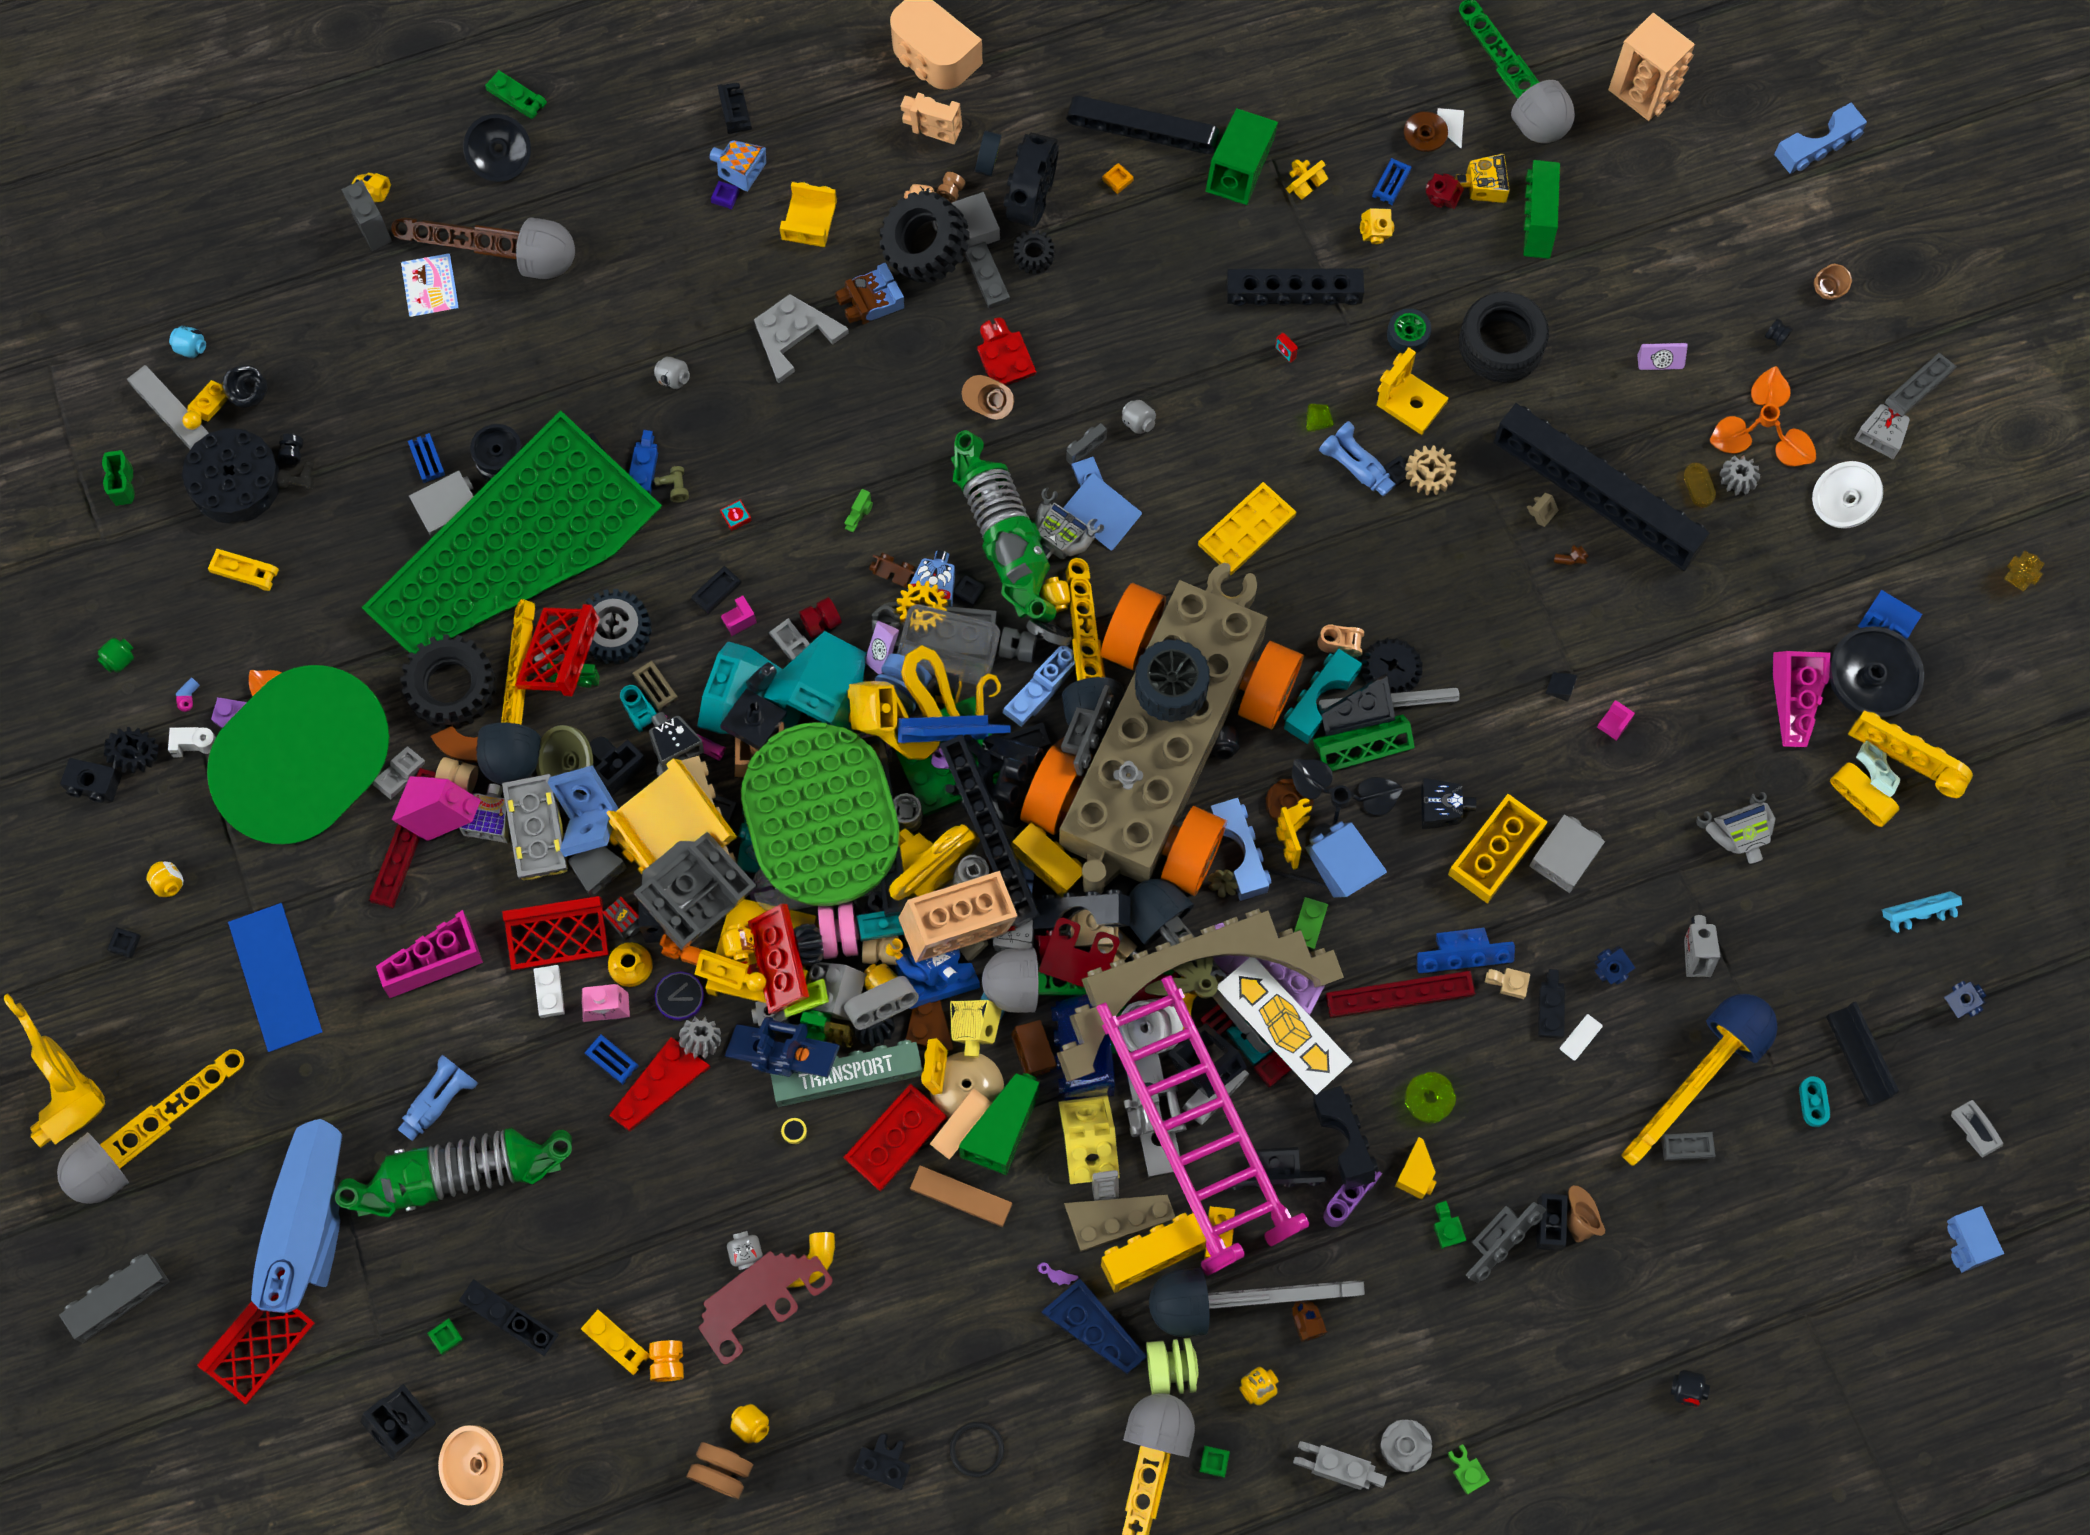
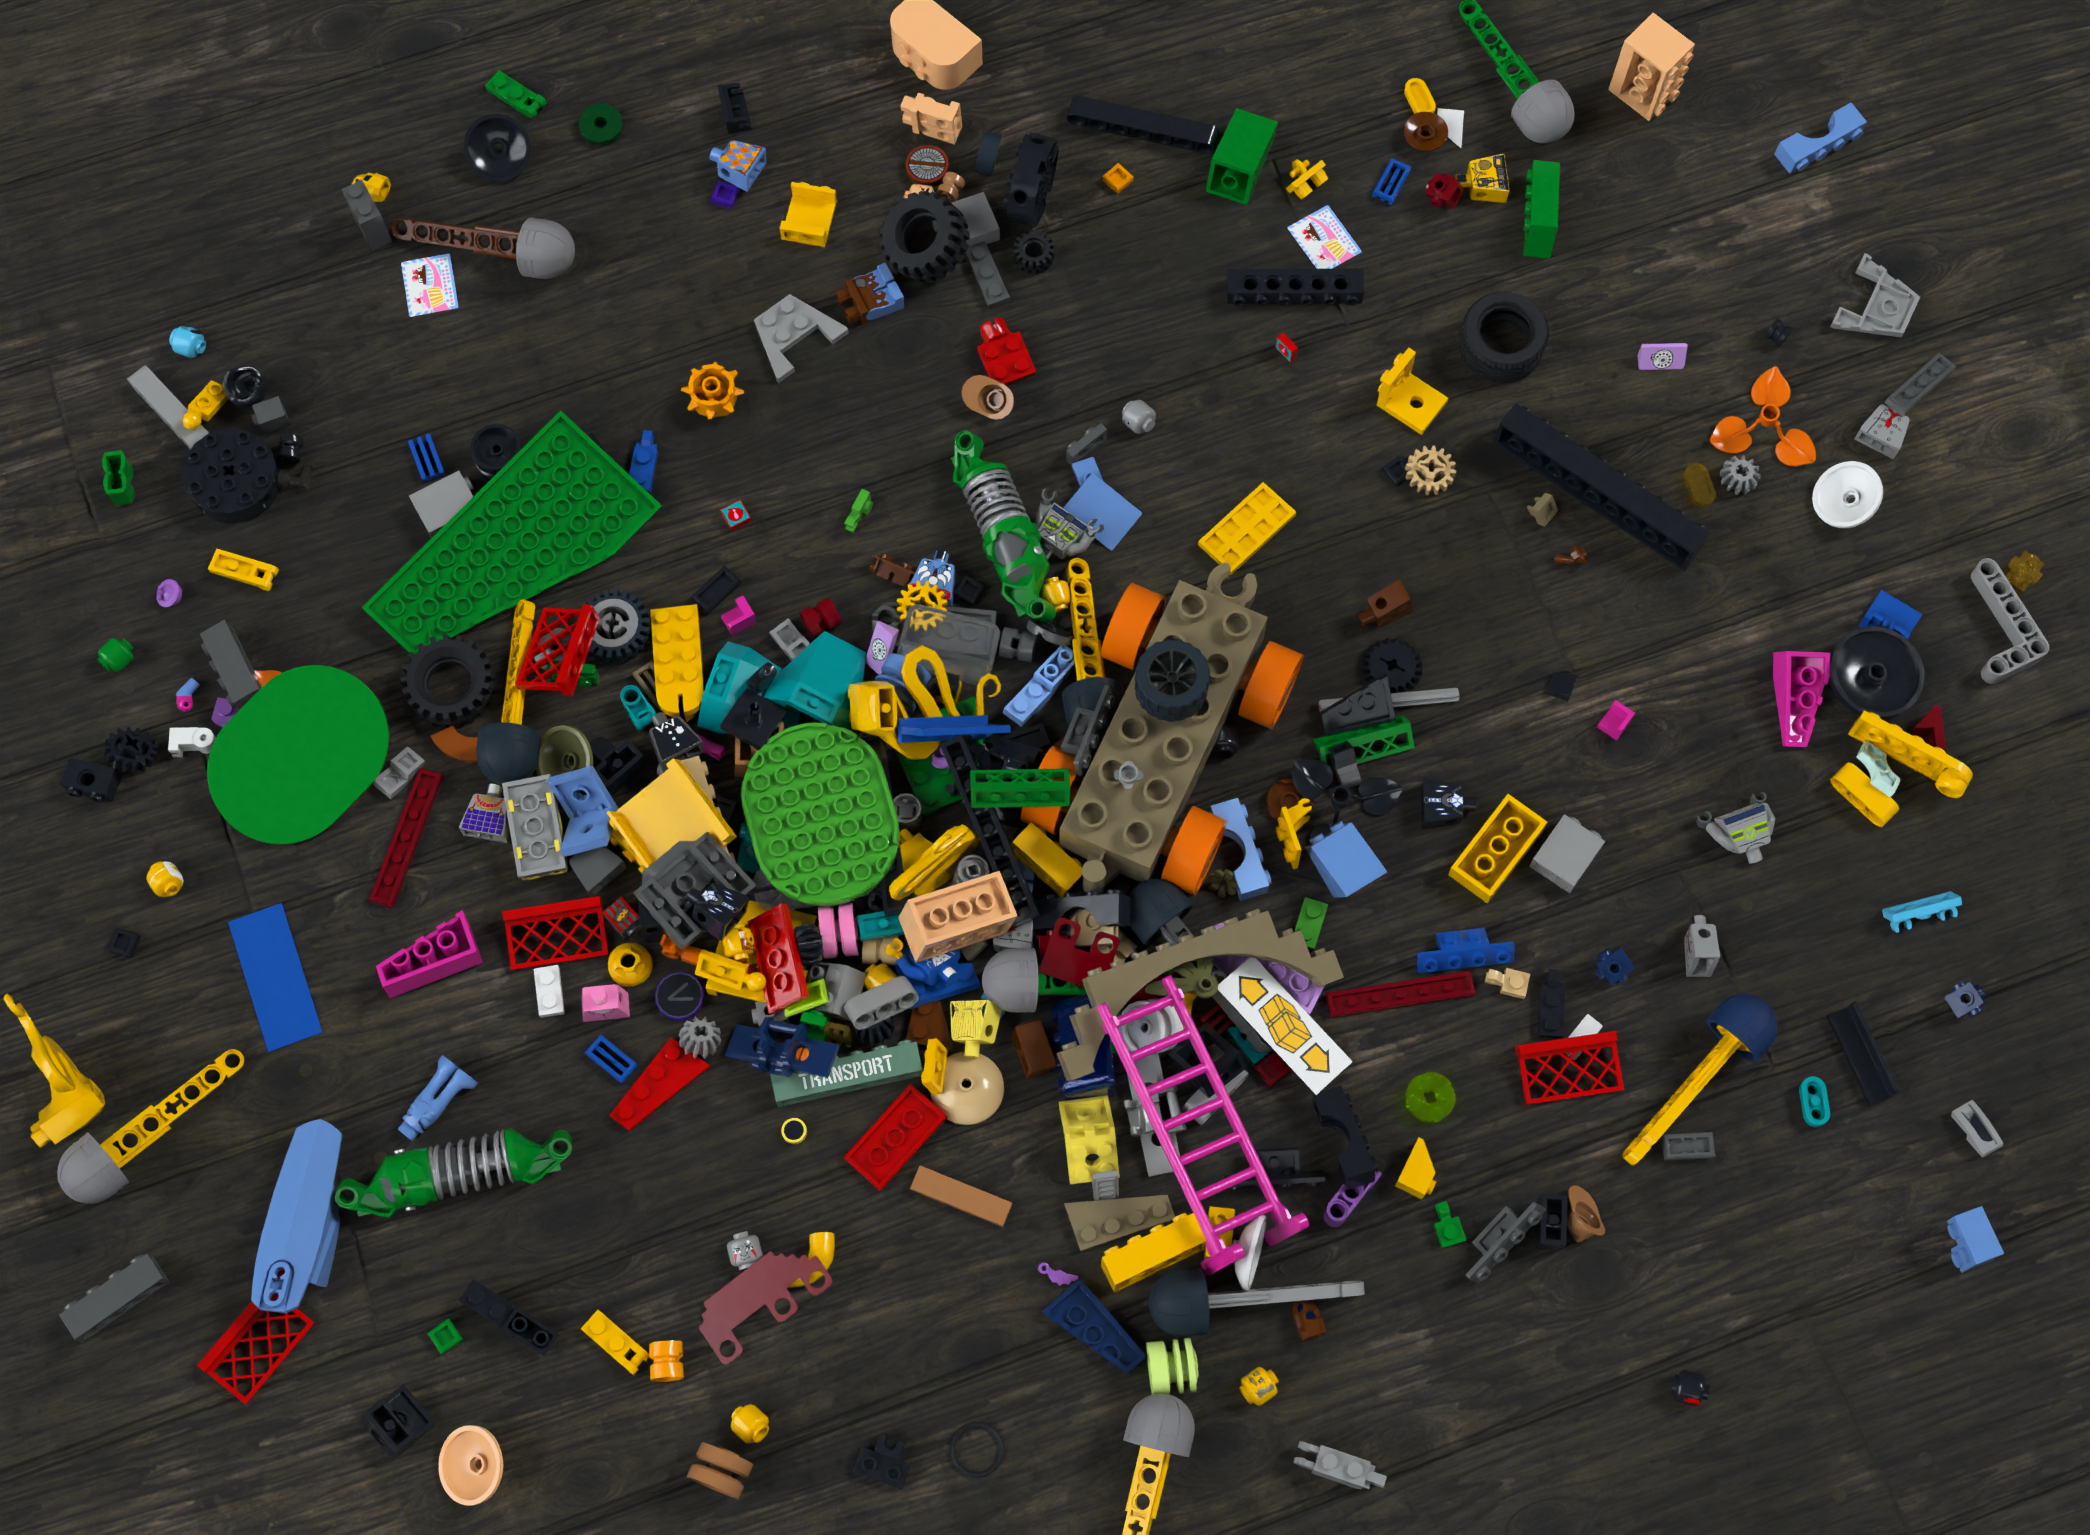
(169, 593): none -> medium lavender hat
(231, 663): none -> dark grey brick
(270, 415): none -> dark grey brick
(434, 807): dark pink slope -> none
(462, 775): tan wheel -> none
(598, 113): none -> dark green tile
(671, 372): light grey head -> none
(677, 659): none -> yellow plate
(679, 493): olive piece -> none
(712, 391): none -> light orange brick
(717, 909): none -> black torso
(927, 165): none -> tile
(960, 1123): light nougat beam -> none
(1001, 1127): green slope -> none
(1020, 791): none -> green fence
(1214, 1461): green tile -> none
(1251, 1242): none -> white dish
(1318, 417): clear neon green slope -> none
(1324, 239): none -> sticker
(1338, 673): teal arch -> none
(1343, 639): light nougat piece -> none
(1345, 764): none -> leg
(1366, 469): medium blue piece -> none
(1376, 225): yellow brick -> none
(1387, 606): none -> reddish brown torso
(1406, 1445): light grey tile -> none
(1409, 320): wheel -> none
(1419, 96): none -> yellow tile
(1469, 1473): bright green plate -> none
(1569, 1045): none -> red fence
(1832, 282): medium nougat hair -> none
(1887, 308): none -> light grey wing
(1932, 728): none -> dark red slope
(2009, 622): none -> light grey beam

